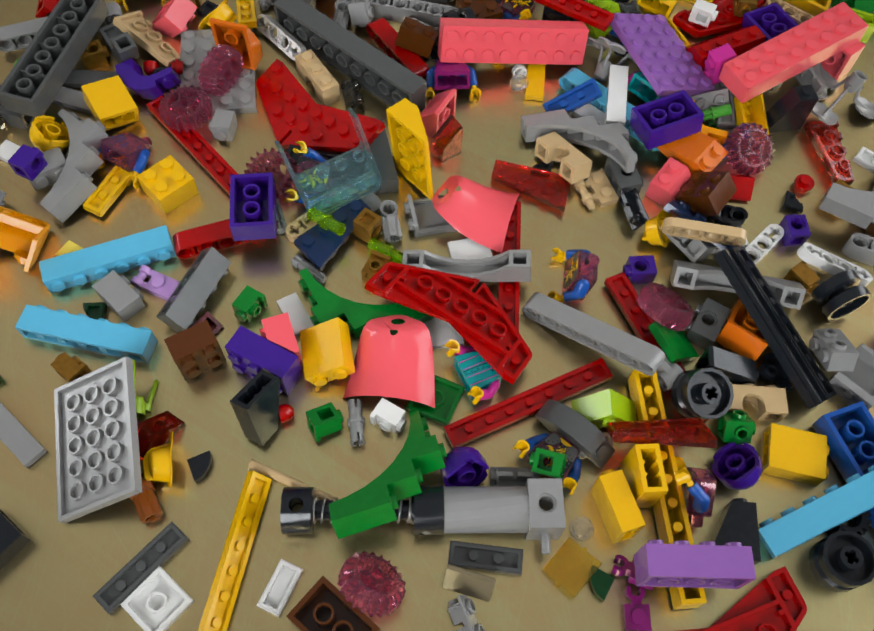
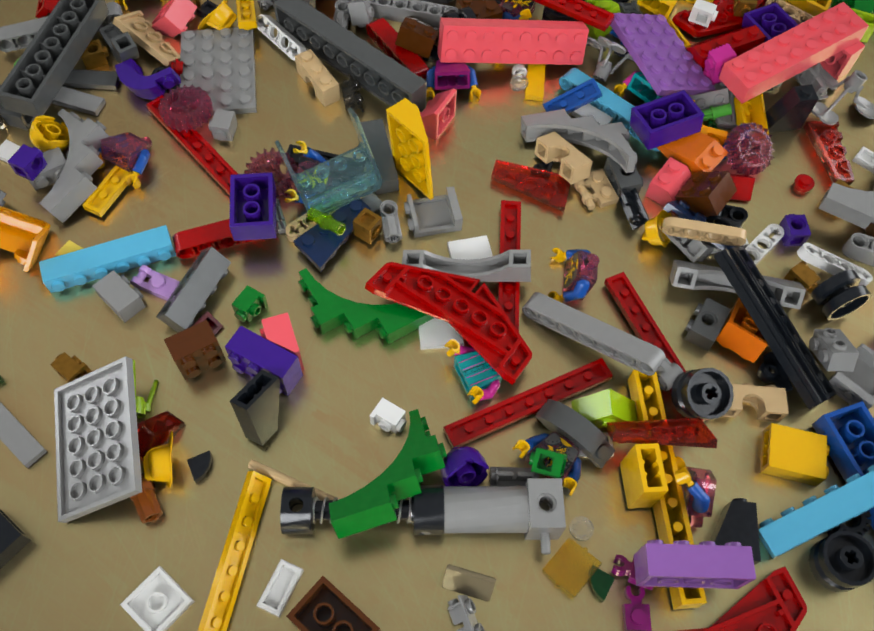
(86, 333): medium azure brick -> none
(95, 310): dark green tile -> none
(110, 102): yellow brick -> none
(149, 66): red hinge -> none
(152, 556): dark grey tile -> none
(168, 184): yellow brick -> none
(220, 70): clear pink gear -> none
(240, 38): orange slope -> none
(285, 413): red hinge -> none
(297, 313): white tile -> none
(299, 118): red wing -> none
(299, 262): light grey axle -> none
(324, 420): green brick -> none
(327, 352): yellow brick -> none
(356, 422): light grey pin -> none
(371, 584): clear pink gear -> none
(374, 264): pearl gold brick -> none
(394, 364): coral piece -> none
(396, 256): clear neon green pin -> none
(446, 401): green tile -> none
(447, 140): clear red slope -> none
(476, 210): coral piece -> none
(486, 558): dark grey tile -> none
(617, 94): white tile -> none
(617, 506): yellow brick -> none
(647, 268): dark purple brick -> none
(665, 306): clear pink gear -> none
(673, 343): green tile -> none
(735, 367): black slope -> none
(736, 427): green brick -> none
(737, 466): dark purple cylinder -> none
(791, 203): black tile -> none

